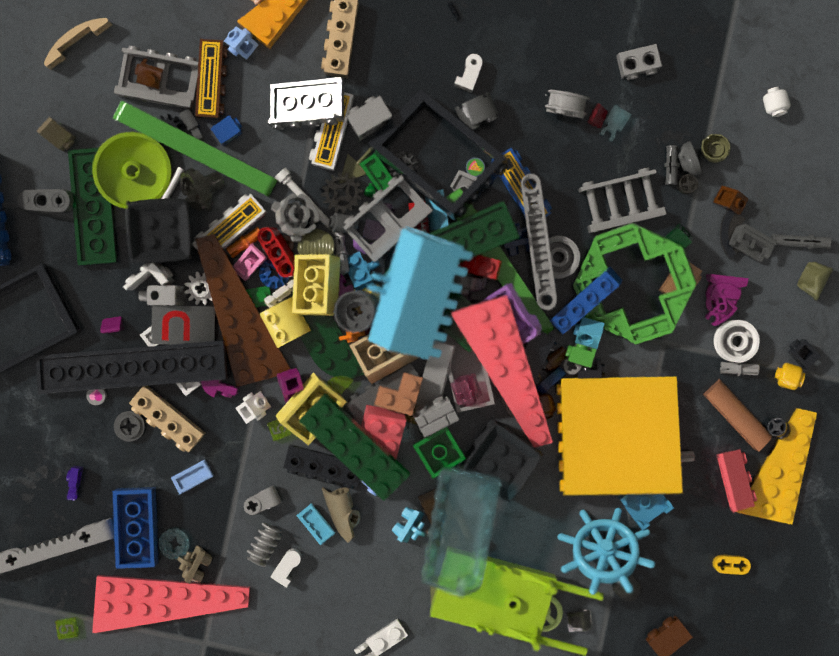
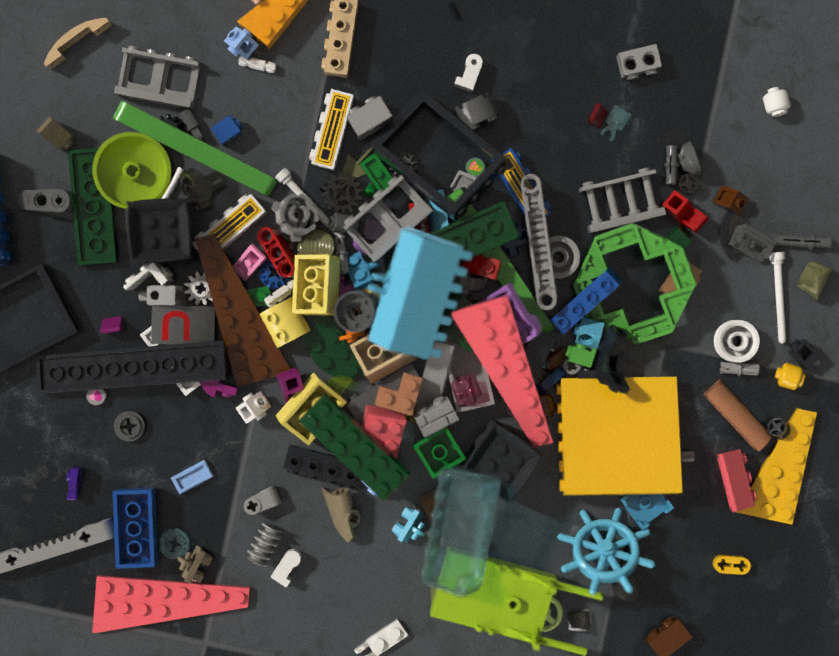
(66, 628): clear neon green tile -> none
(148, 74): reddish brown bracket -> none
(166, 418): tan brick -> none
(210, 79): brick -> none
(243, 243): orange pin -> none
(258, 64): none -> white axle
(278, 430): clear neon green tile -> none
(307, 103): bracket -> none
(316, 524): medium azure plate -> none
(566, 104): light grey wheel -> none
(609, 359): none -> black arch
(683, 212): none -> red brick
(715, 148): olive hair -> none
(724, 294): magenta piece -> none
(777, 259): none -> white piece

